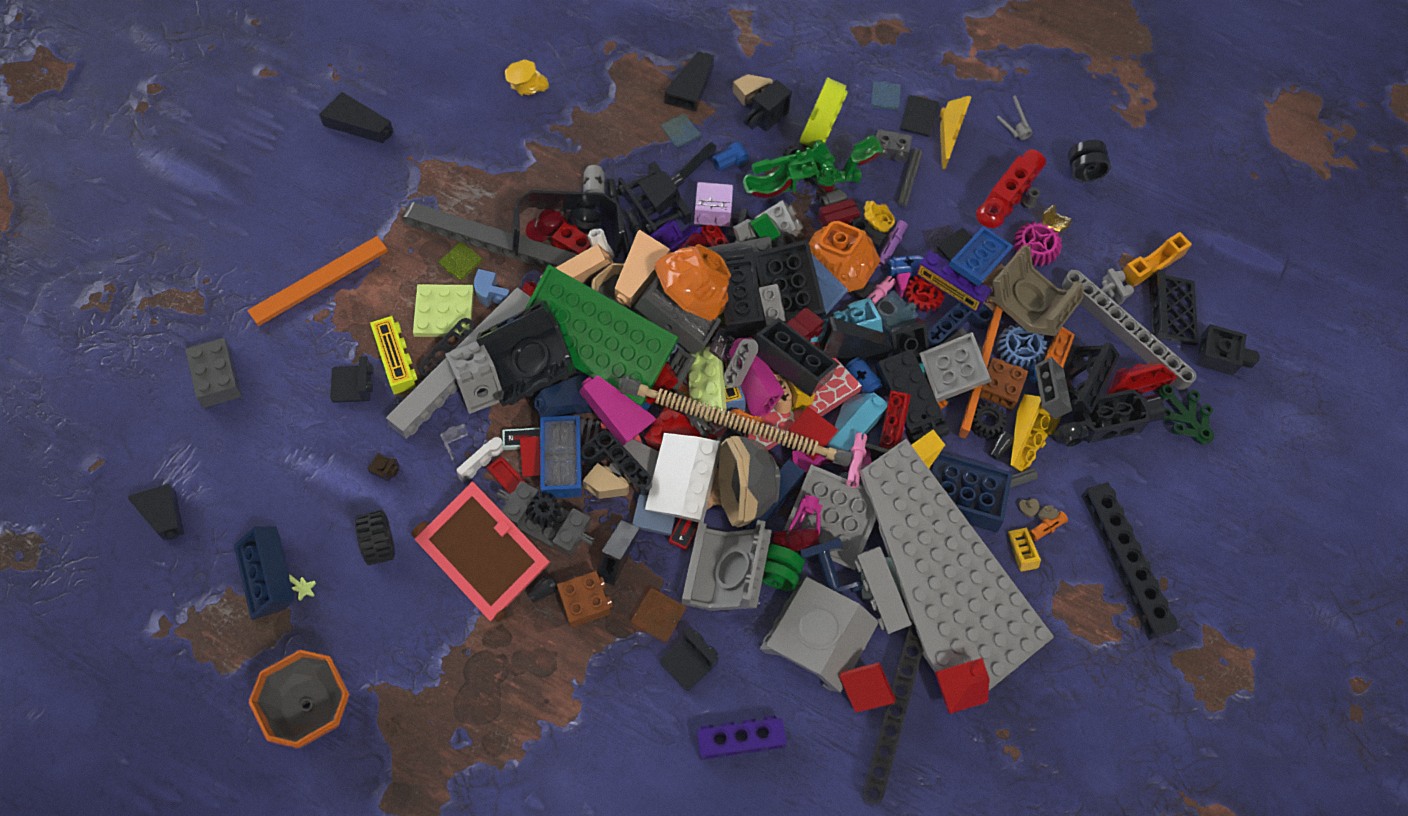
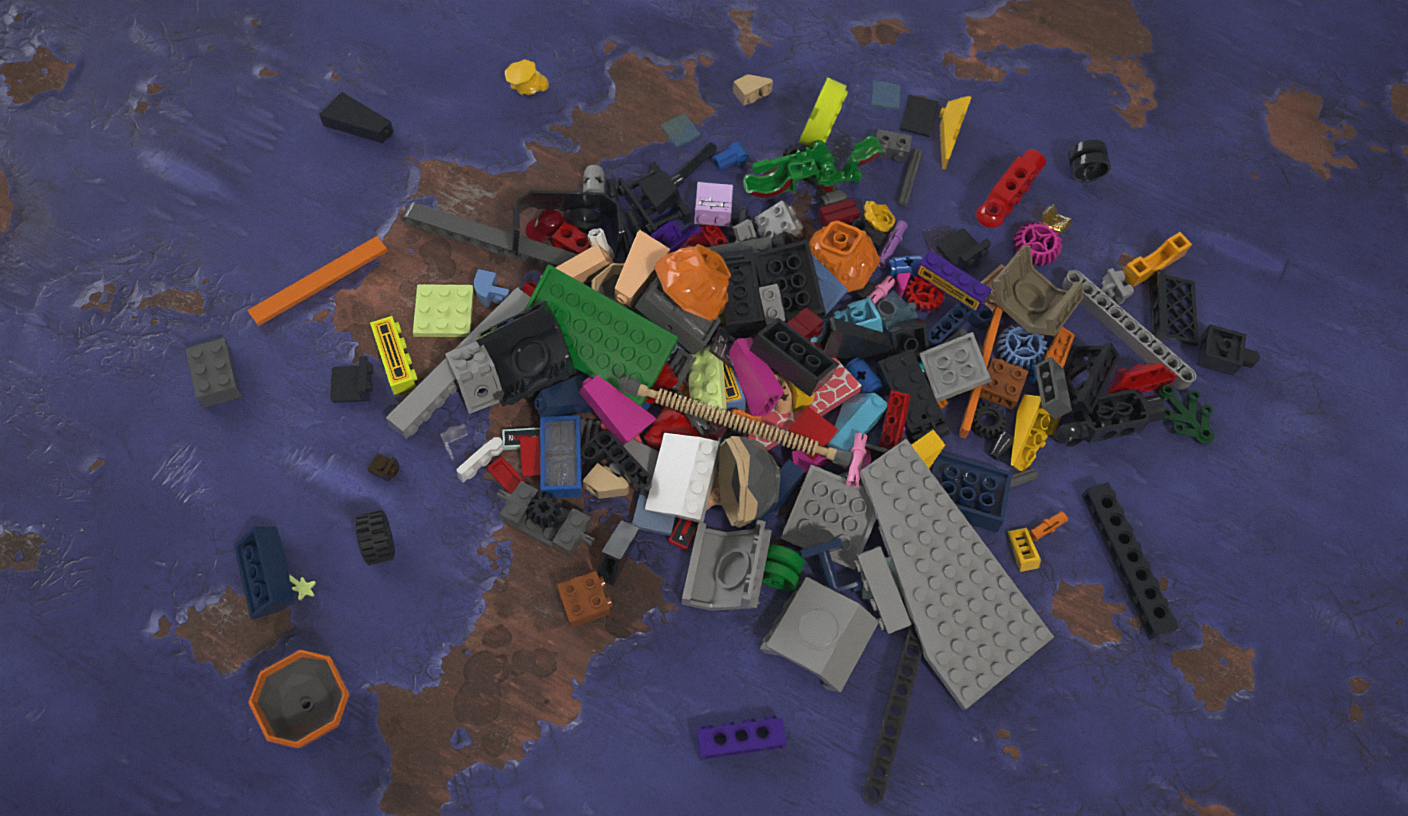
(160, 510): black slope -> none
(444, 346): black beam -> none
(460, 261): clear neon green piece -> none
(481, 551): door -> none
(543, 588): black cone -> none
(658, 615): clear orange tile -> none
(690, 83): black slope -> none
(690, 659): black bracket -> none
(734, 374): light grey beam -> none
(765, 227): green slope -> none
(769, 106): black brick -> none
(797, 538): dark red brick -> none
(808, 505): dark pink plant -> none
(867, 687): red tile -> none
(964, 685): red slope -> none
(980, 256): blue plate -> none
(1022, 129): light grey plant -> none
(1029, 508): dark tan piece -> none
(1031, 199): dark grey pin -> none
(1048, 512): dark tan piece -> none

